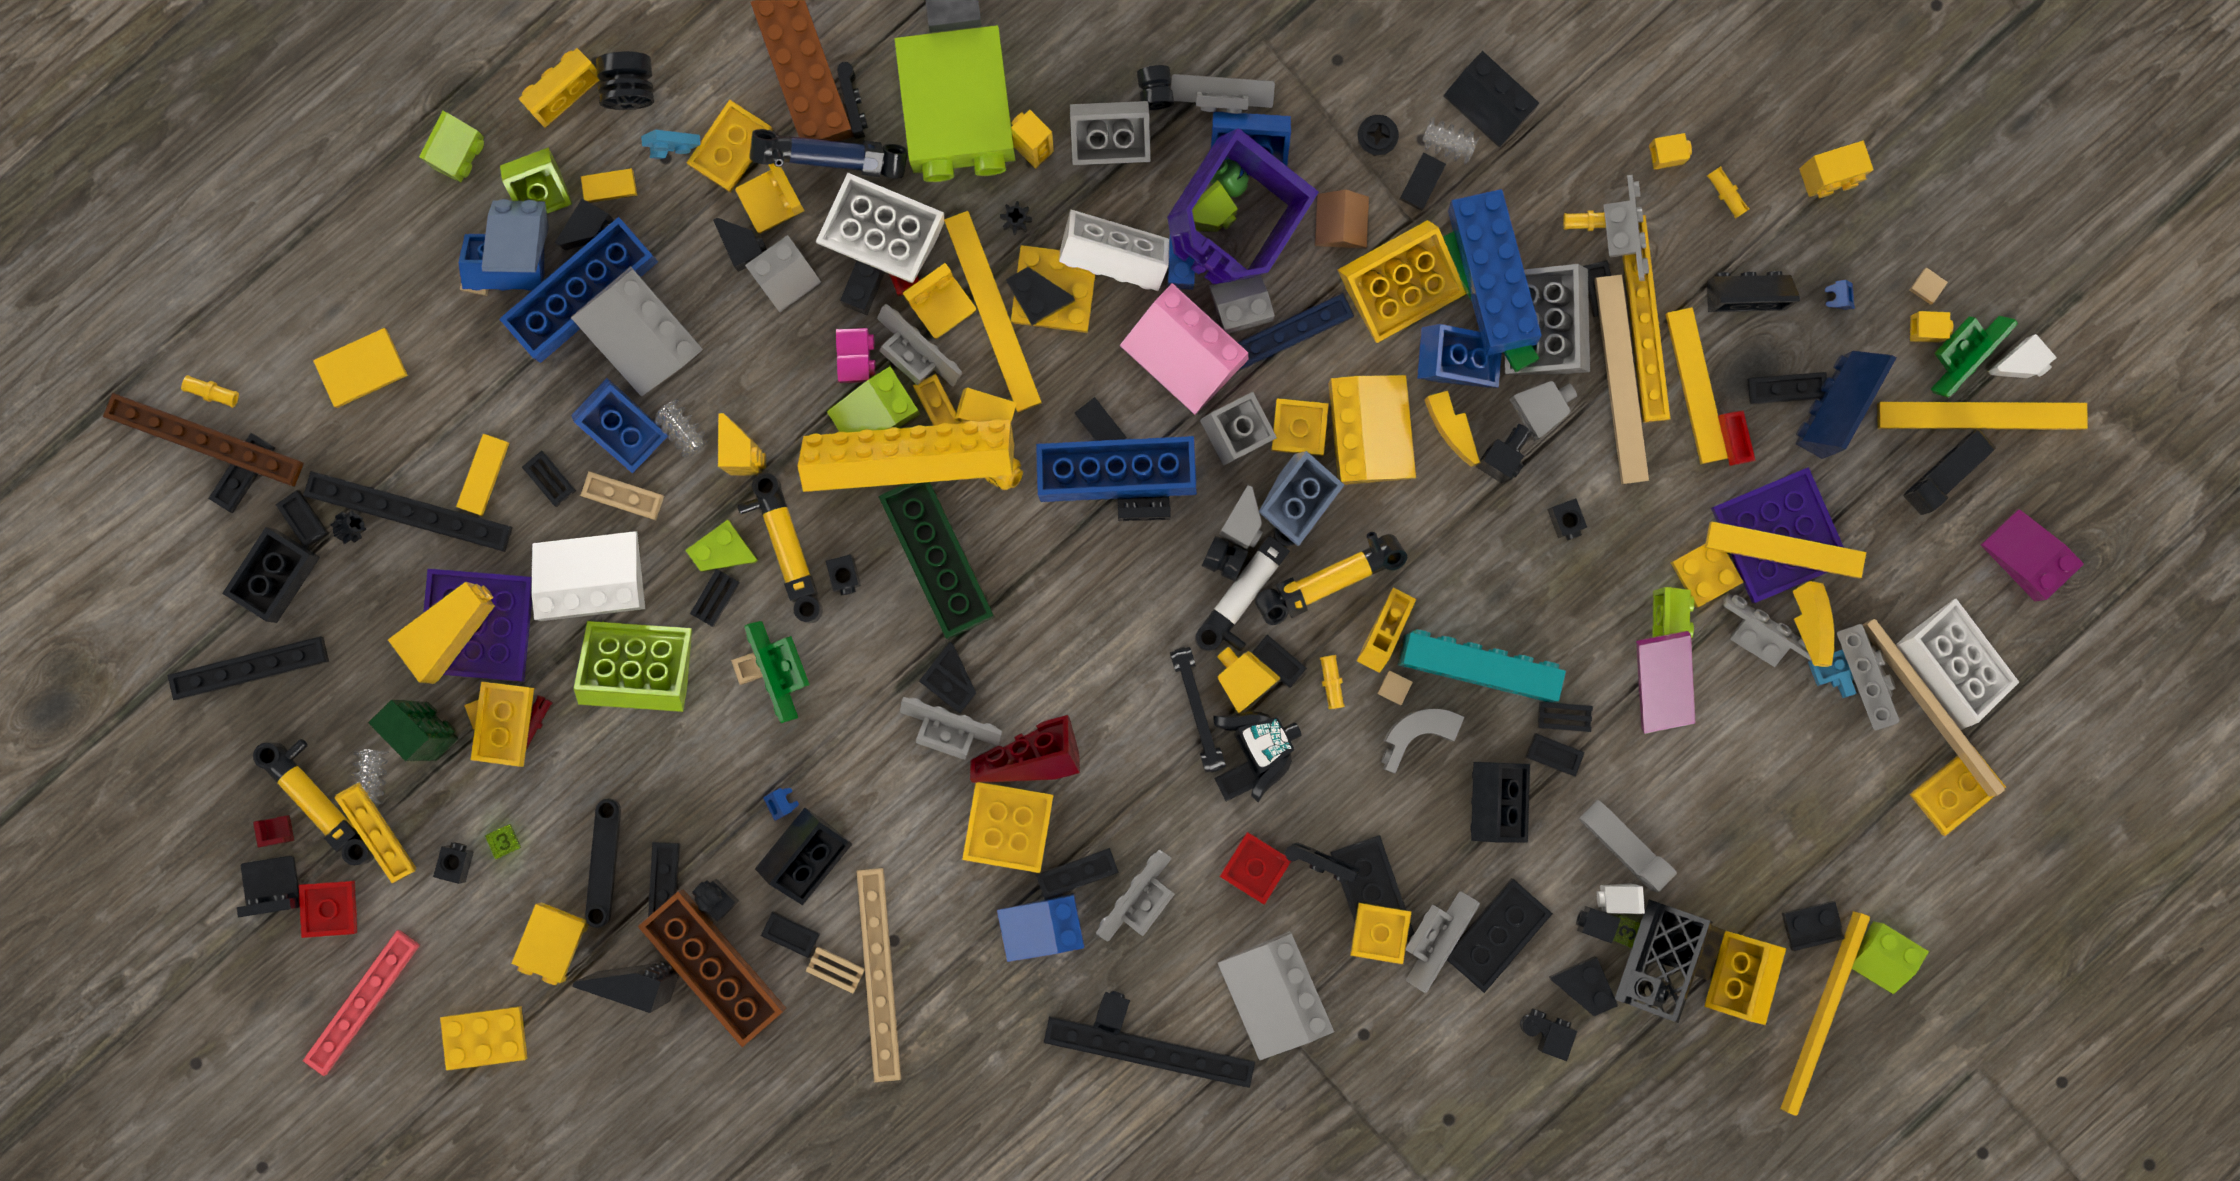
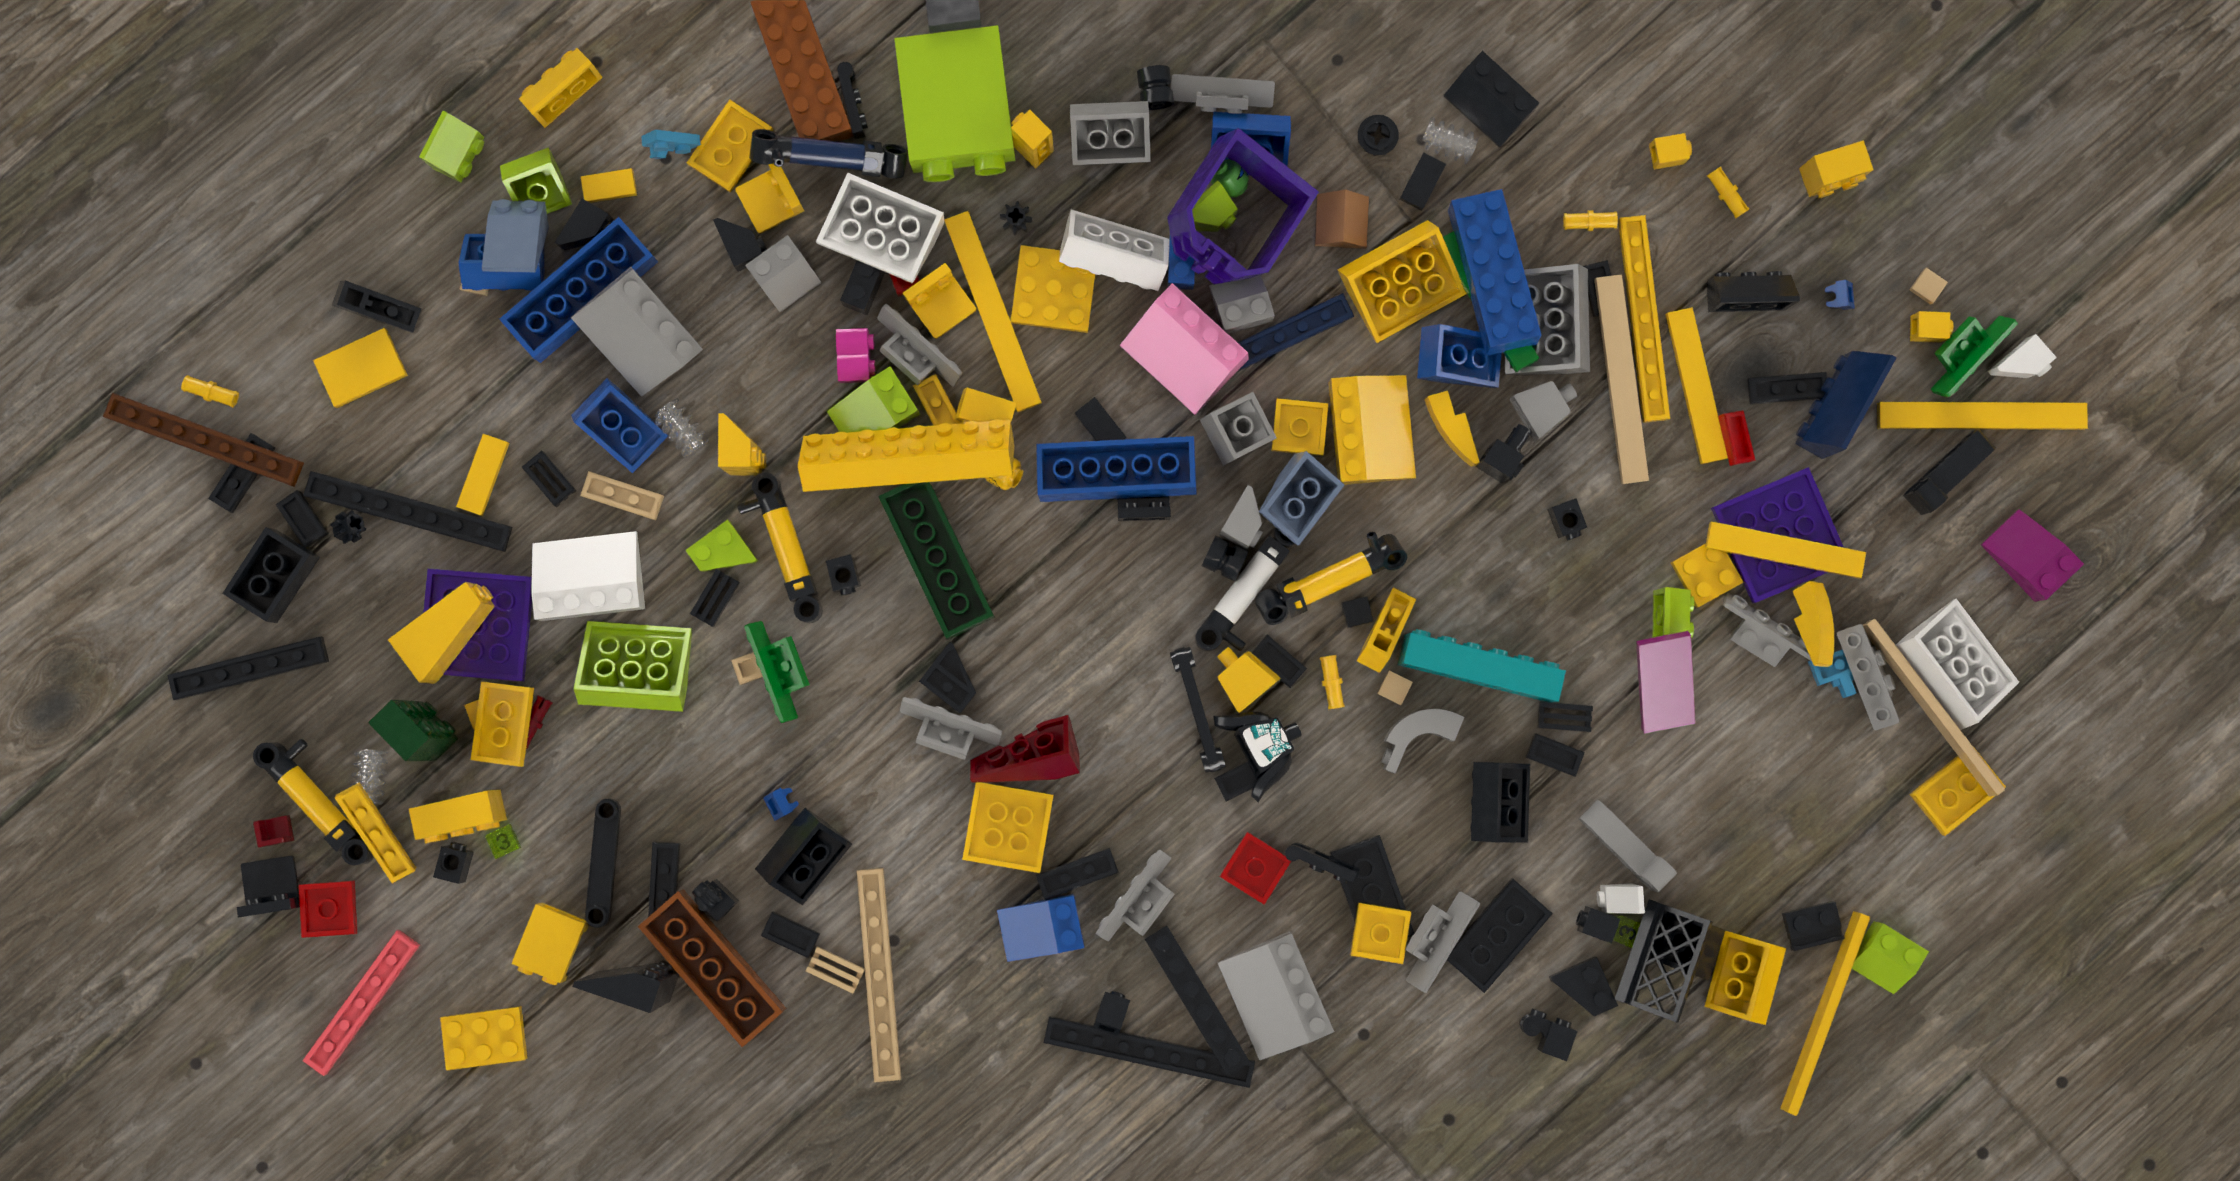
(376, 306): none -> black slope
(458, 816): none -> yellow brick
(625, 80): black wheel -> none
(1037, 295): black wing -> none
(1197, 1000): none -> black plate
(1357, 612): none -> black tile
(1623, 228): light grey bracket -> none
(1636, 989): black brick -> none

